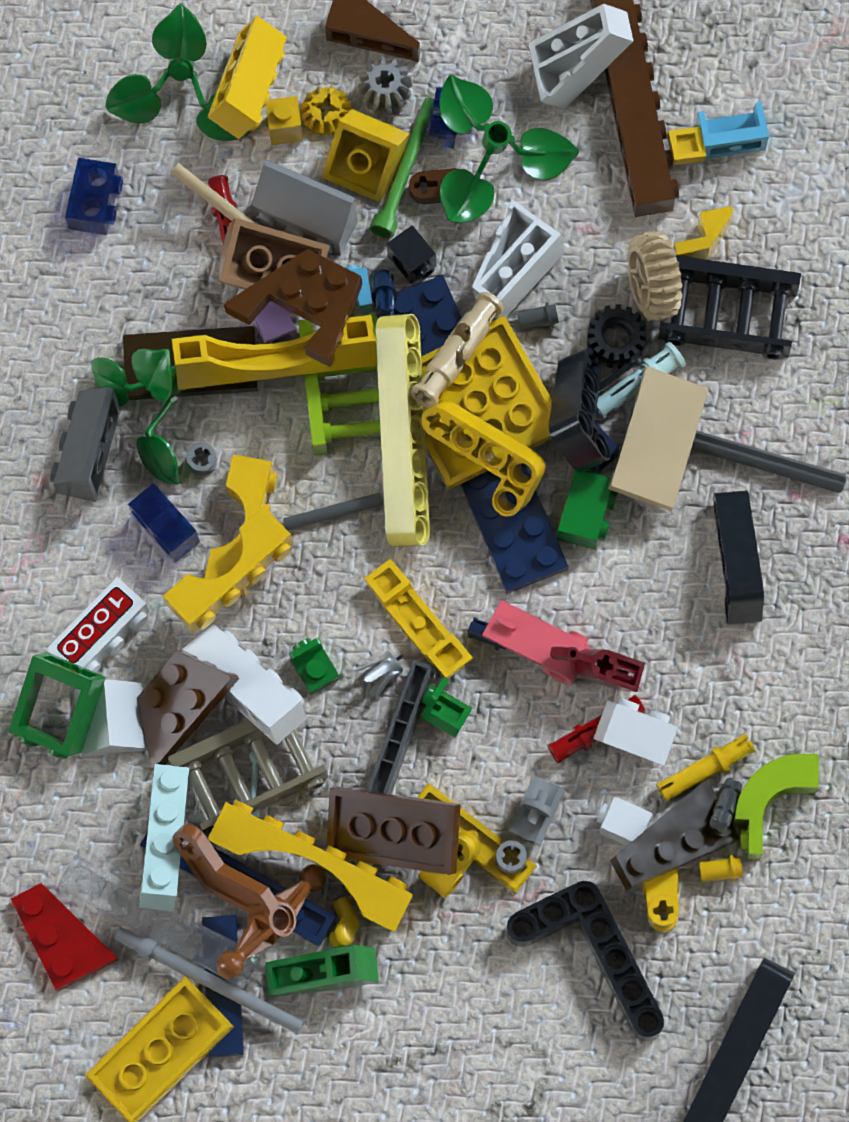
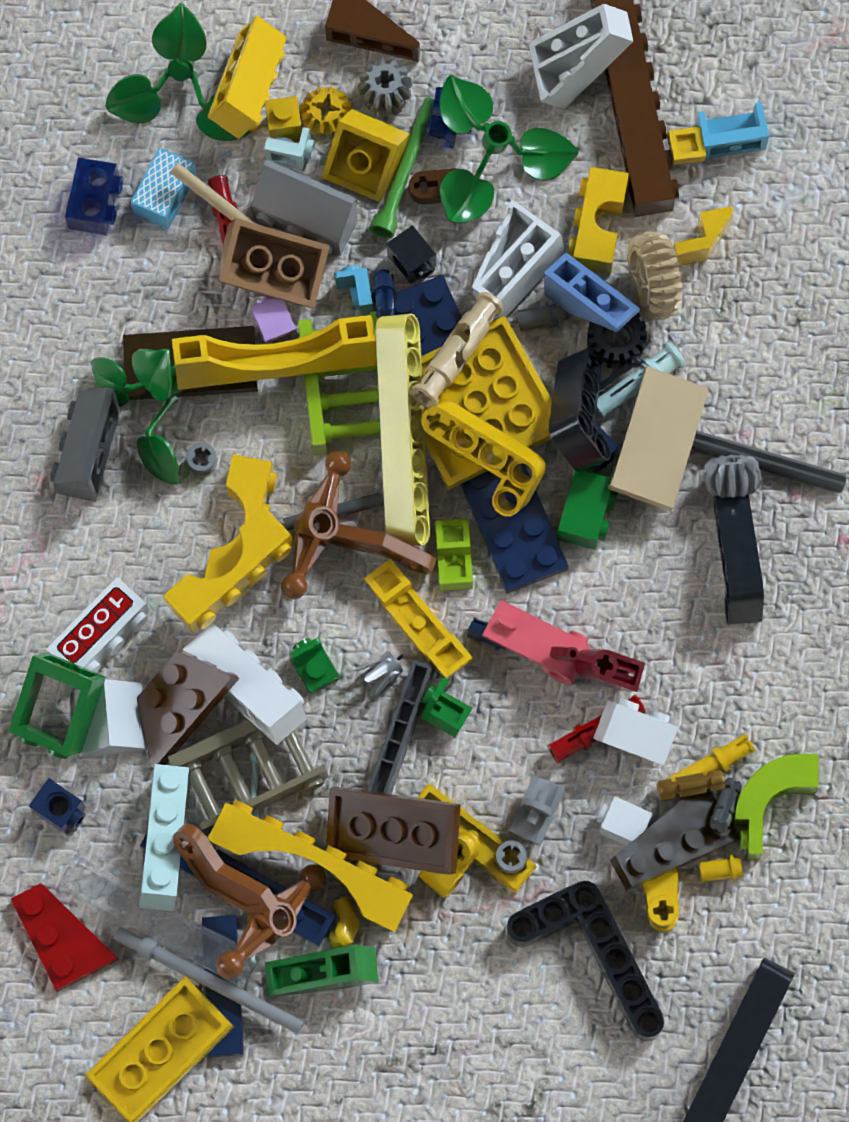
(51, 794): none -> dark blue brick
(160, 191): none -> medium azure panel
(164, 522): clear blue brick -> none
(287, 152): none -> light aqua bracket
(311, 289): reddish brown wing -> none
(324, 507): none -> dark orange piece
(454, 554): none -> lime slope
(586, 294): none -> medium blue slope
(603, 194): none -> yellow arch
(690, 785): none -> pearl gold axle
(732, 476): none -> light grey gear
(748, 281): black fence -> none

